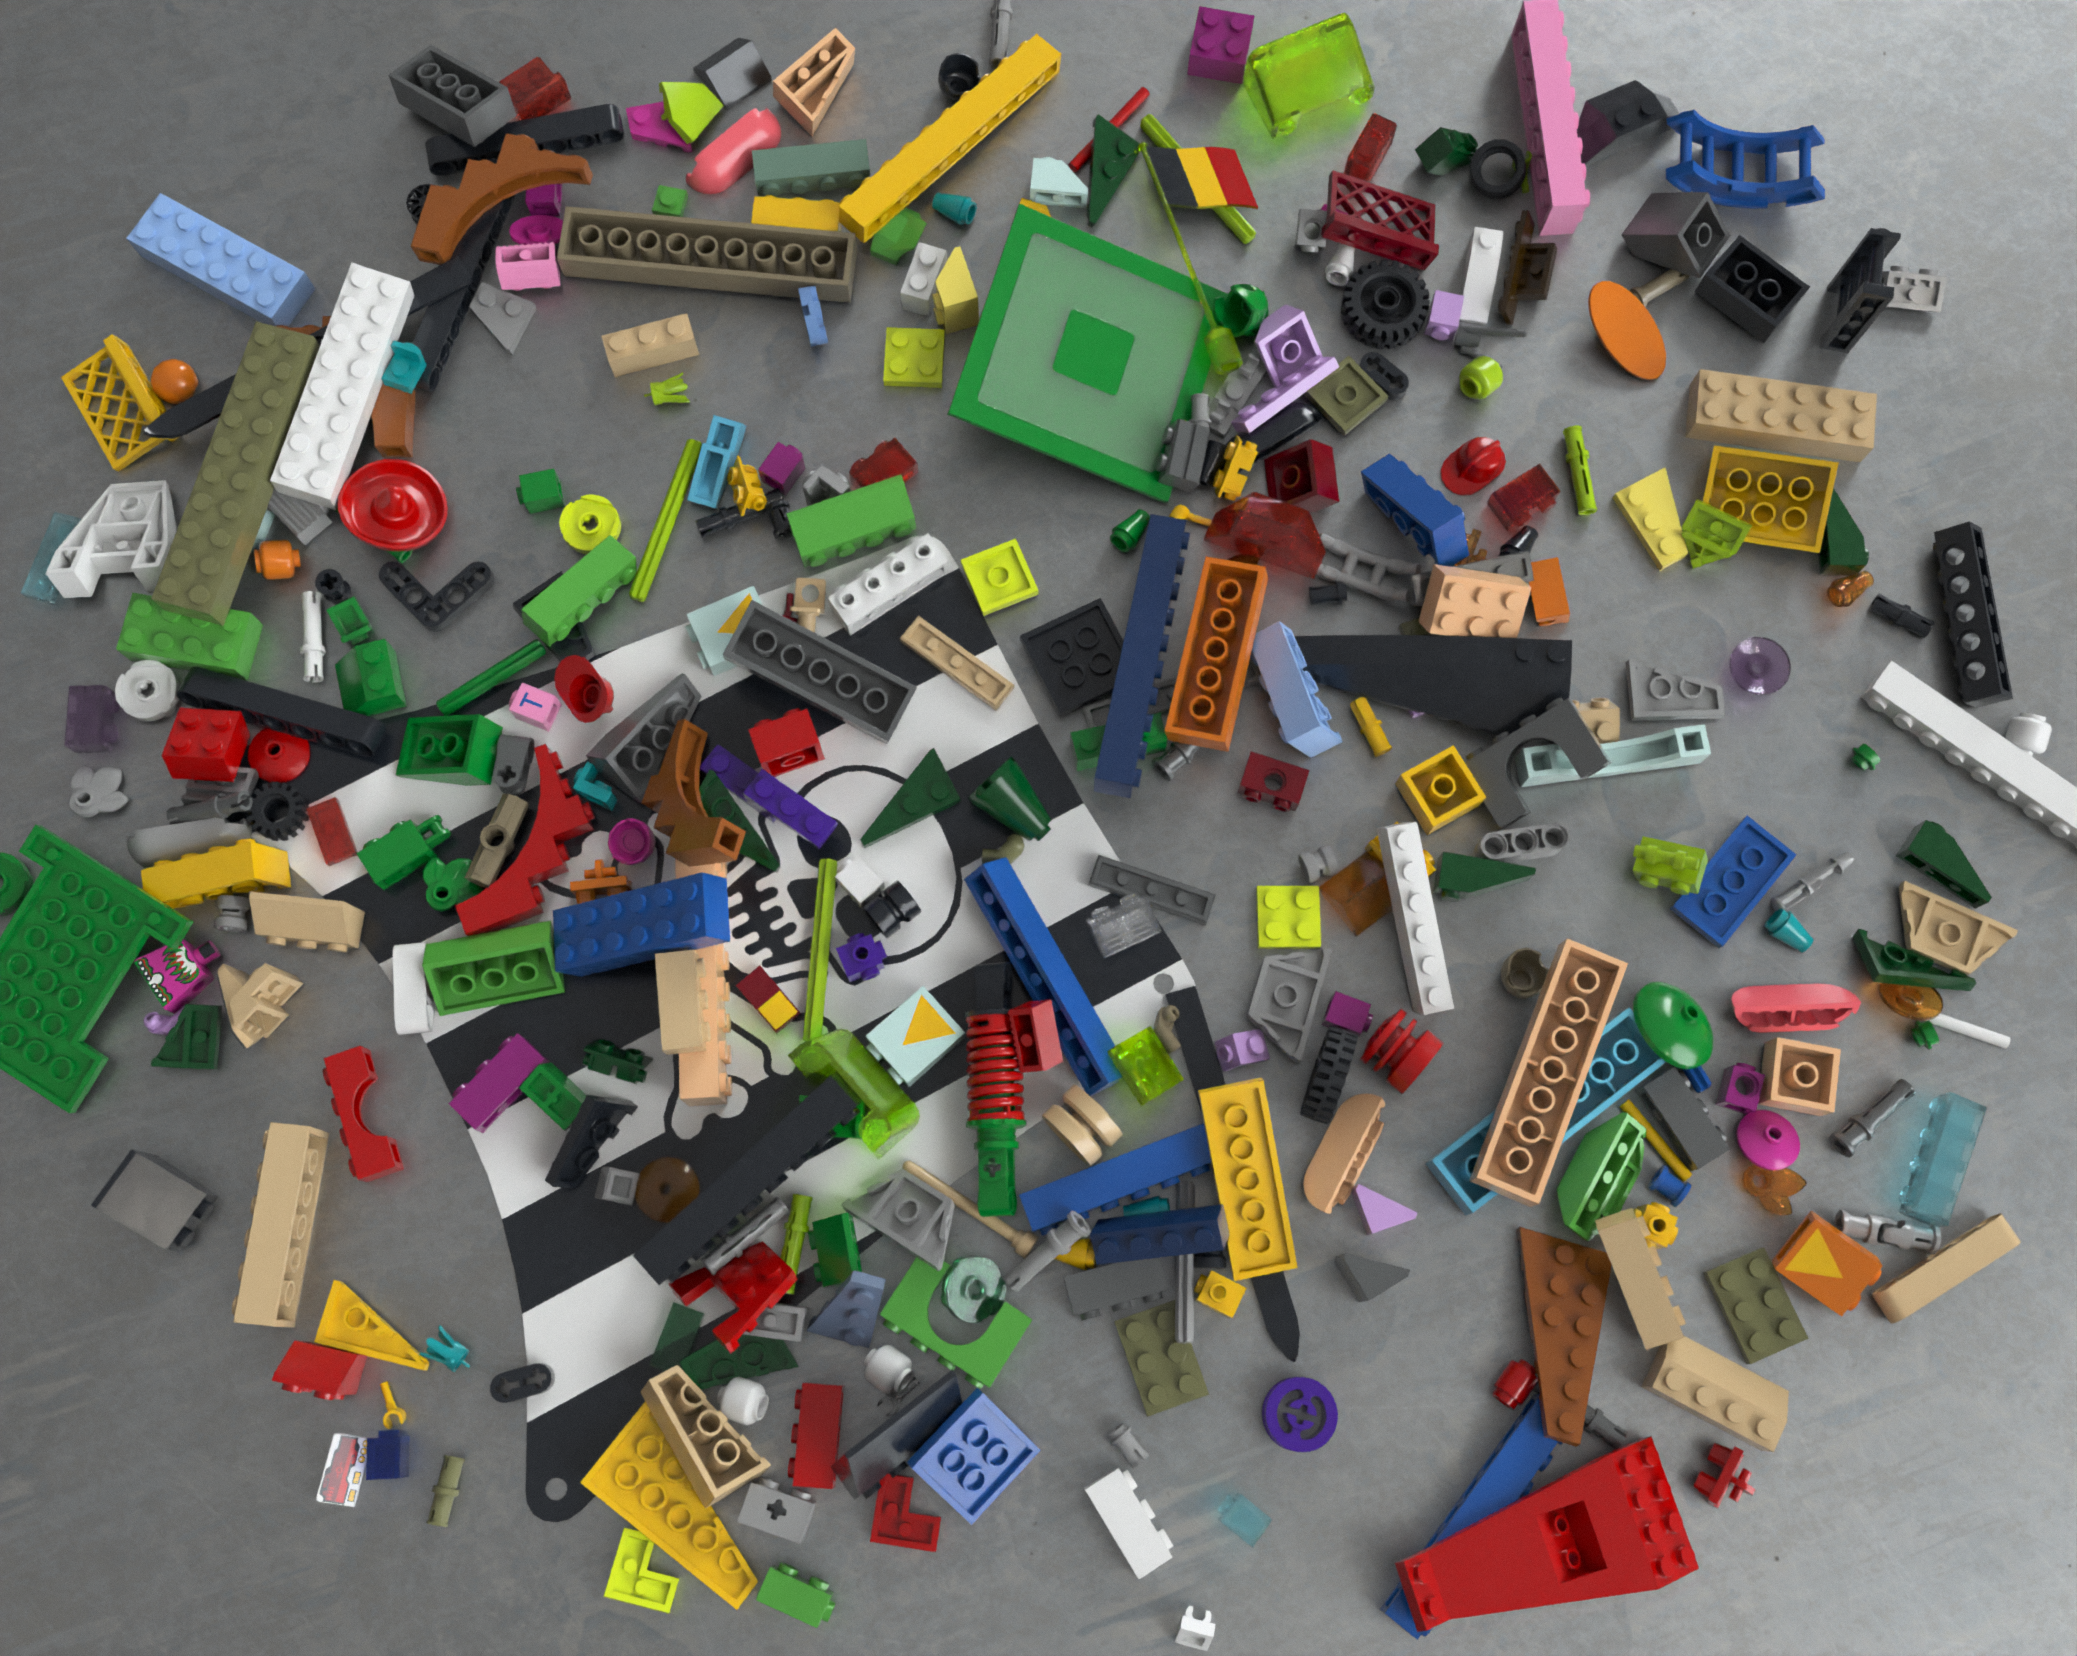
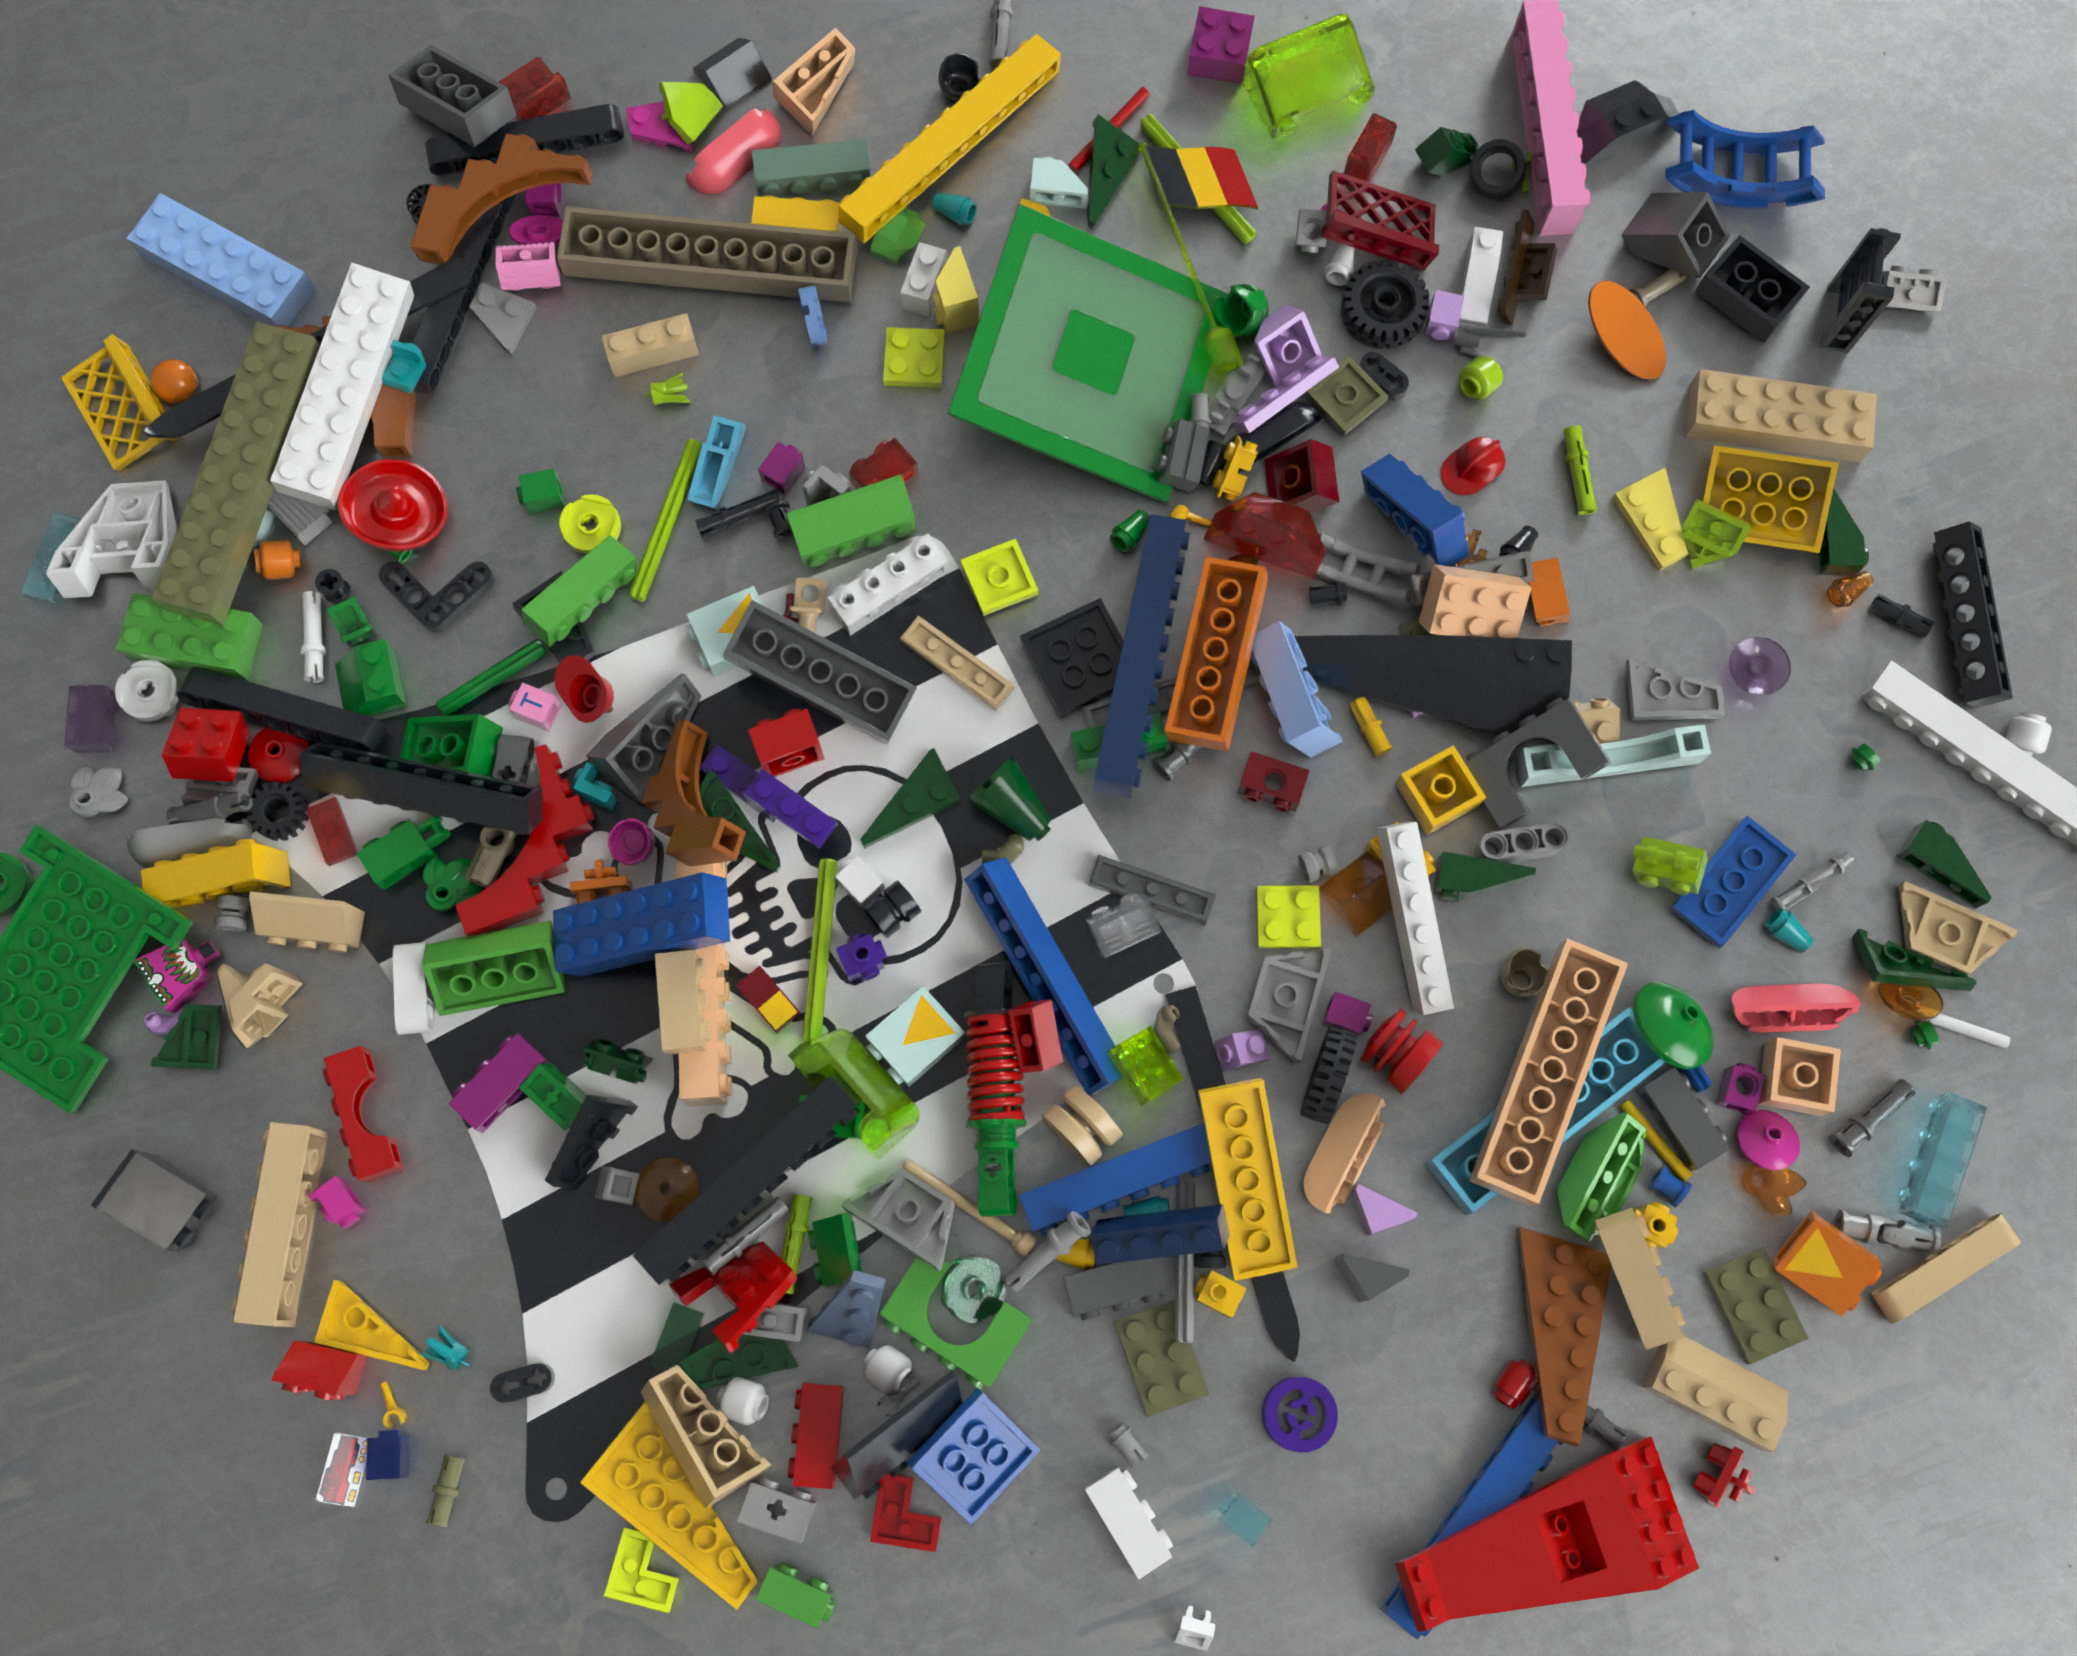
(338, 1202): none -> dark pink brick
(422, 787): none -> black brick
(670, 201): bright green plate -> none
(746, 487): yellow hinge -> none
(1524, 497): clear red brick -> none

